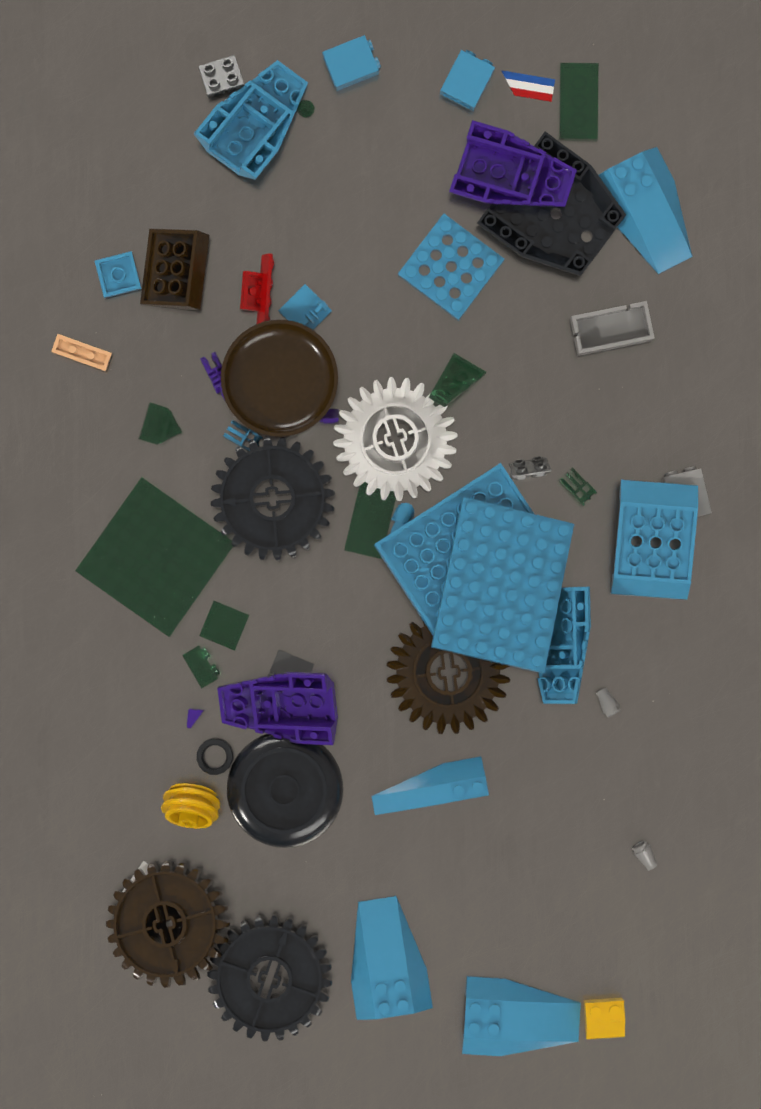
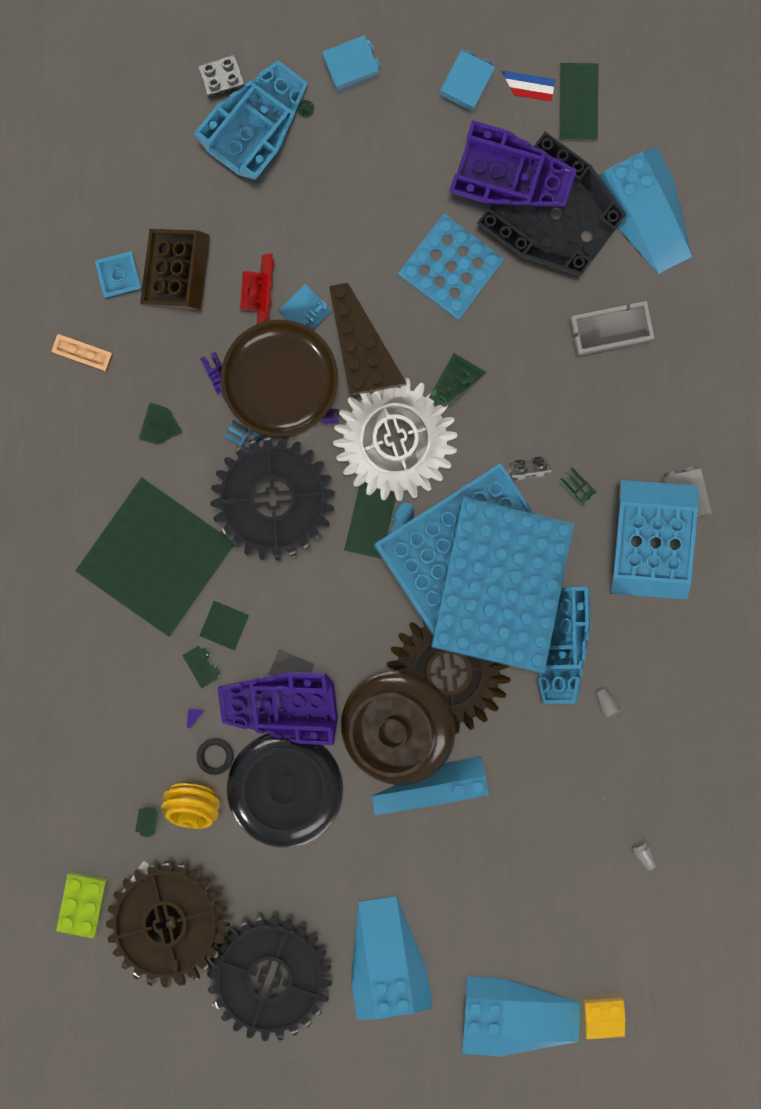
(81, 905): none -> lime brick
(148, 821): none -> clear green brick
(363, 352): none -> dark brown wing
(398, 727): none -> dark brown dish

